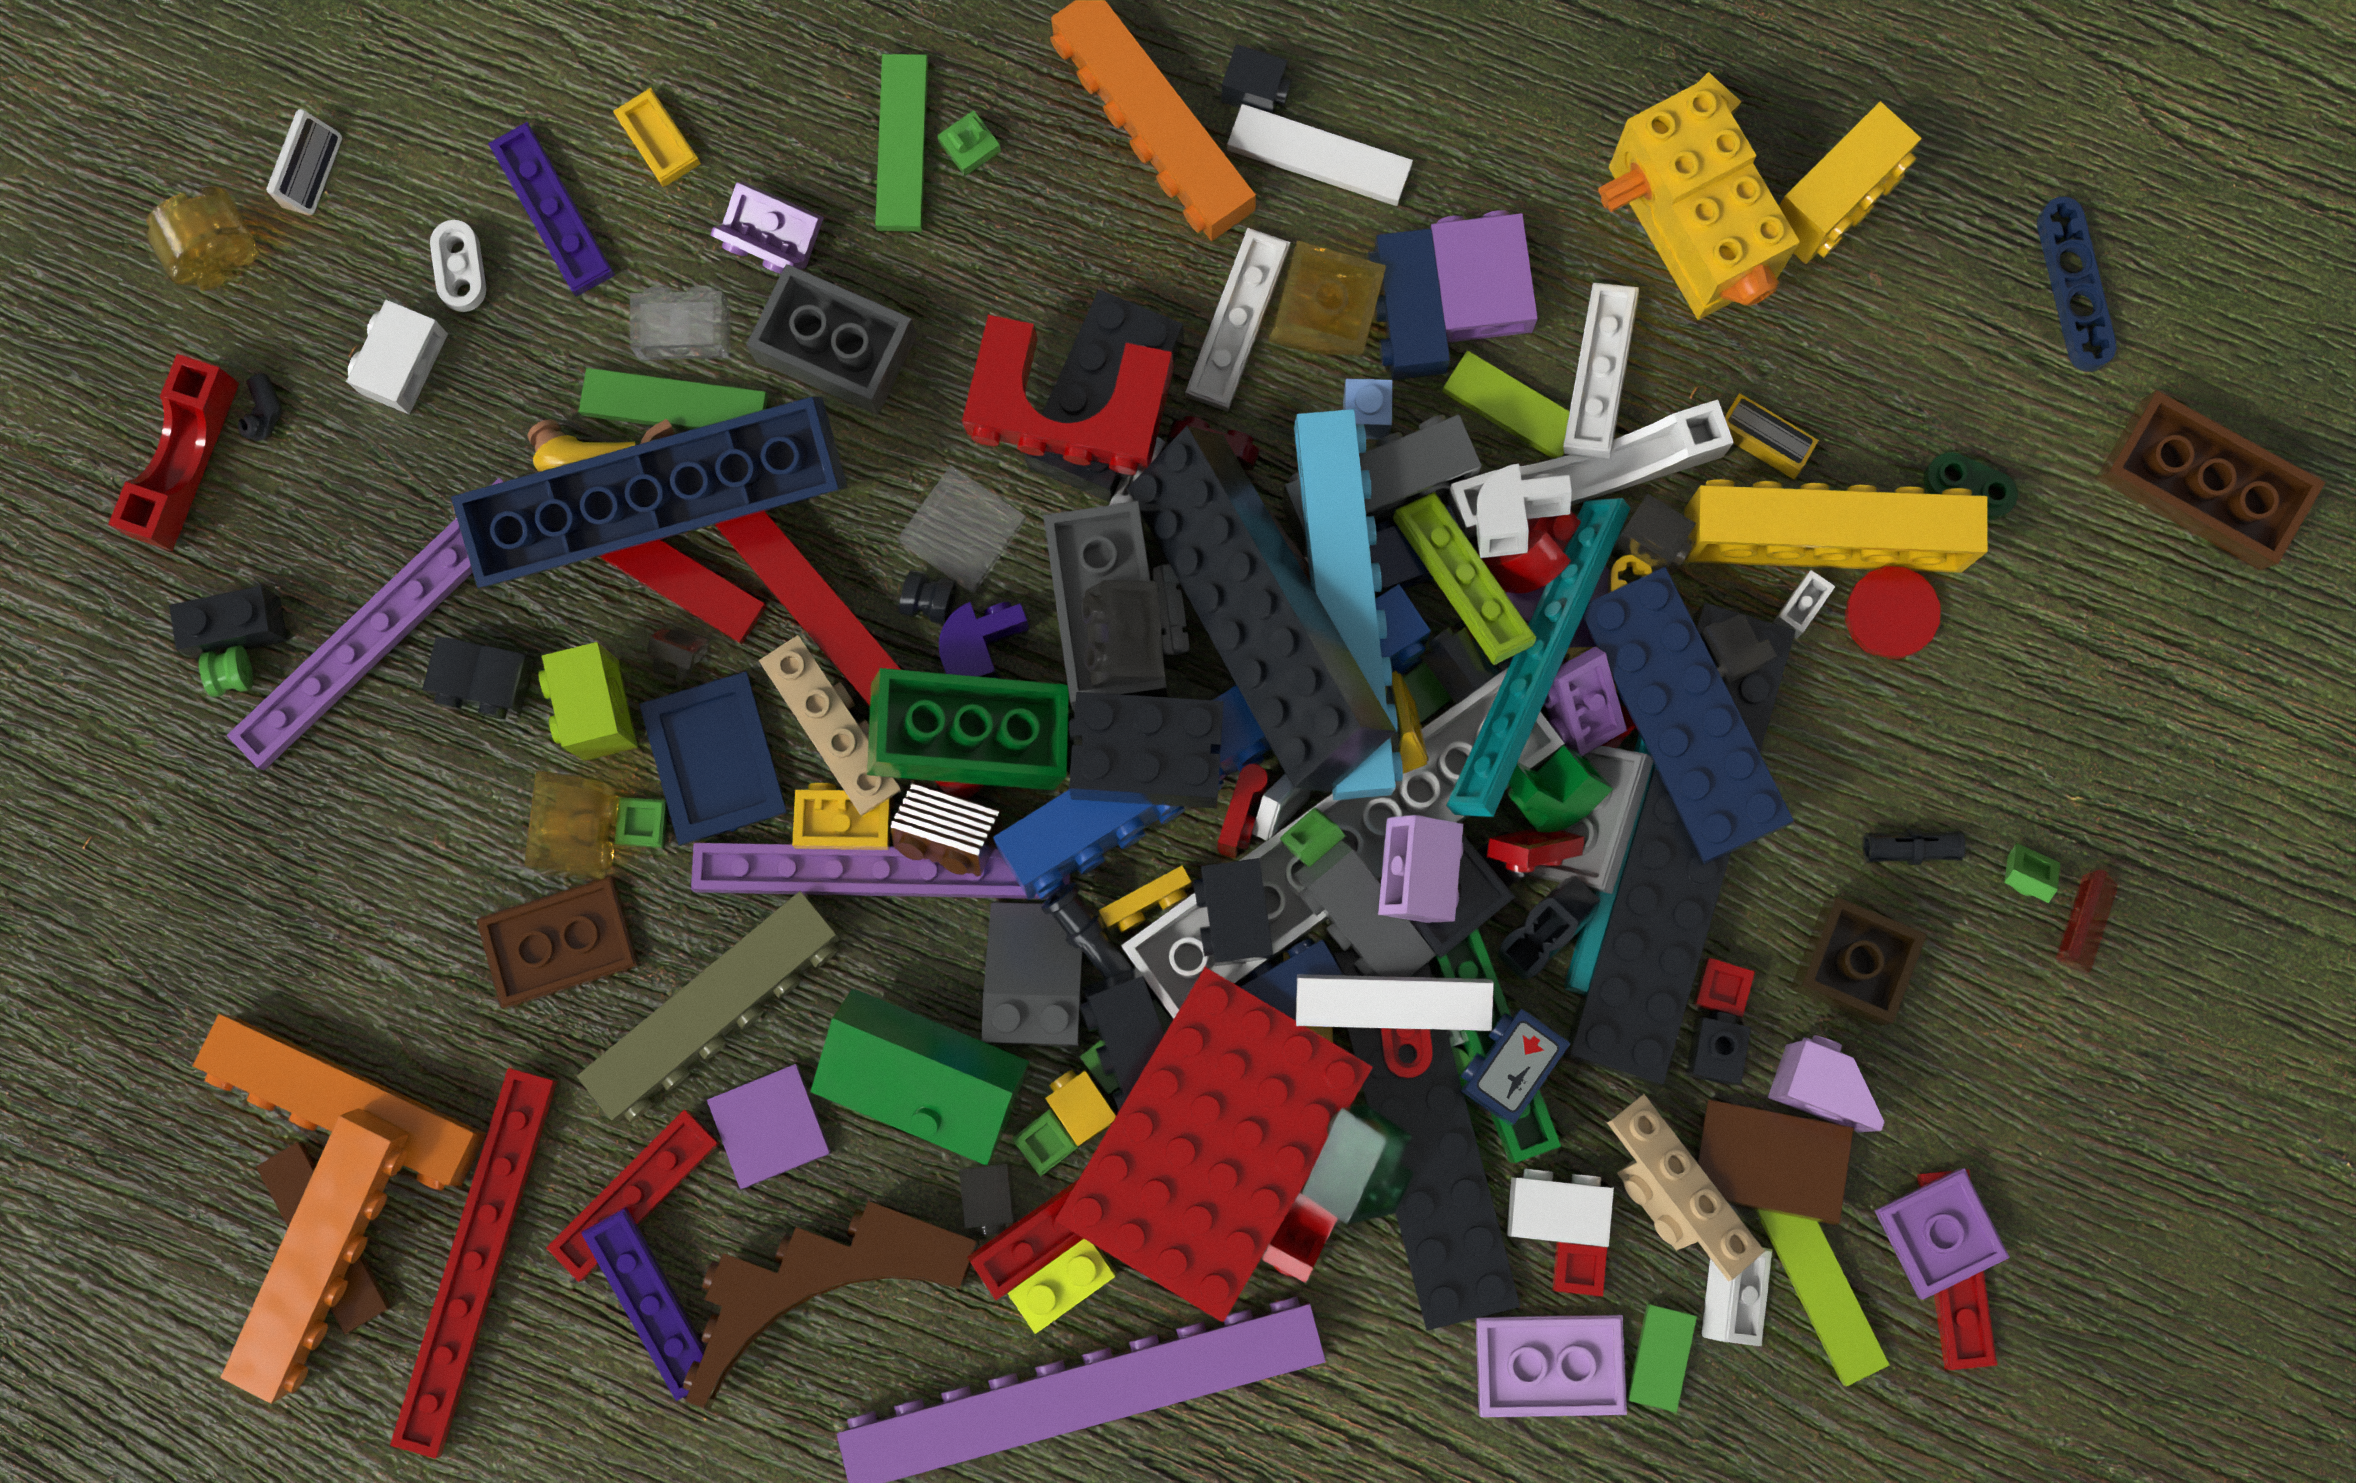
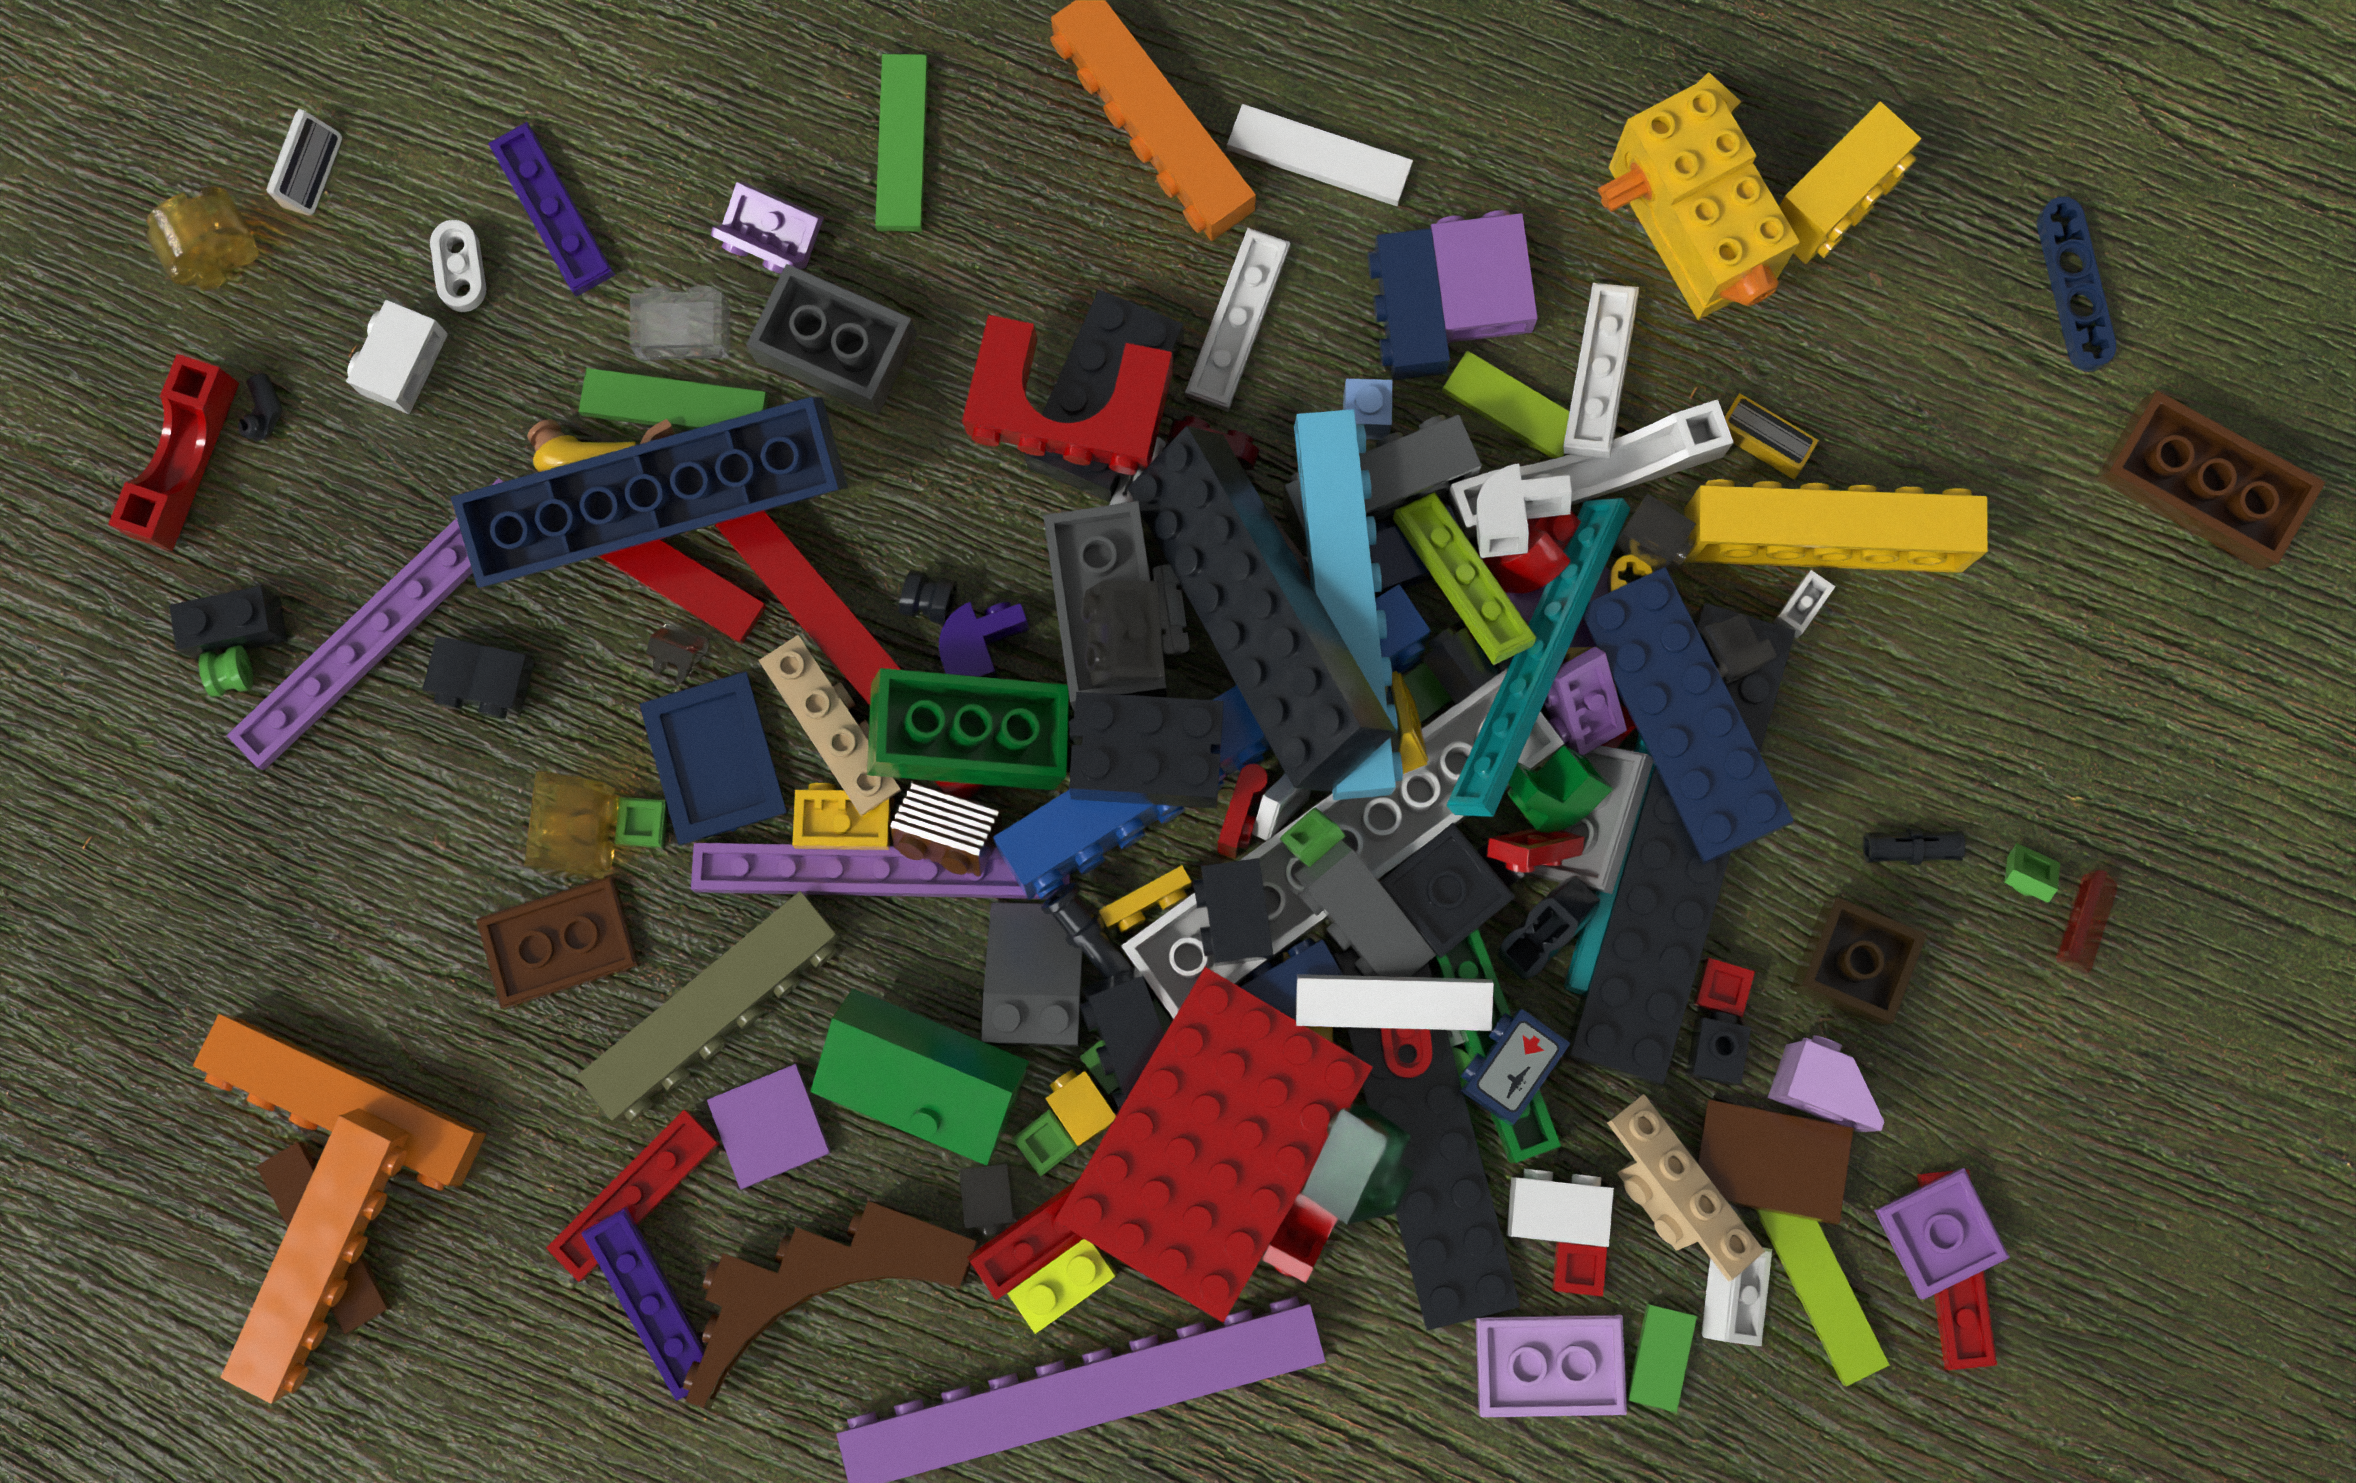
(473, 1264): red plate -> none
(587, 702): lime brick -> none
(656, 137): yellow tile -> none
(962, 529): clear tile -> none
(969, 143): bright green tile -> none
(1256, 80): black brick -> none
(1326, 301): clear yellow slope -> none
(1421, 869): lavender brick -> none
(1892, 612): red tile -> none
(1974, 477): dark green plate -> none

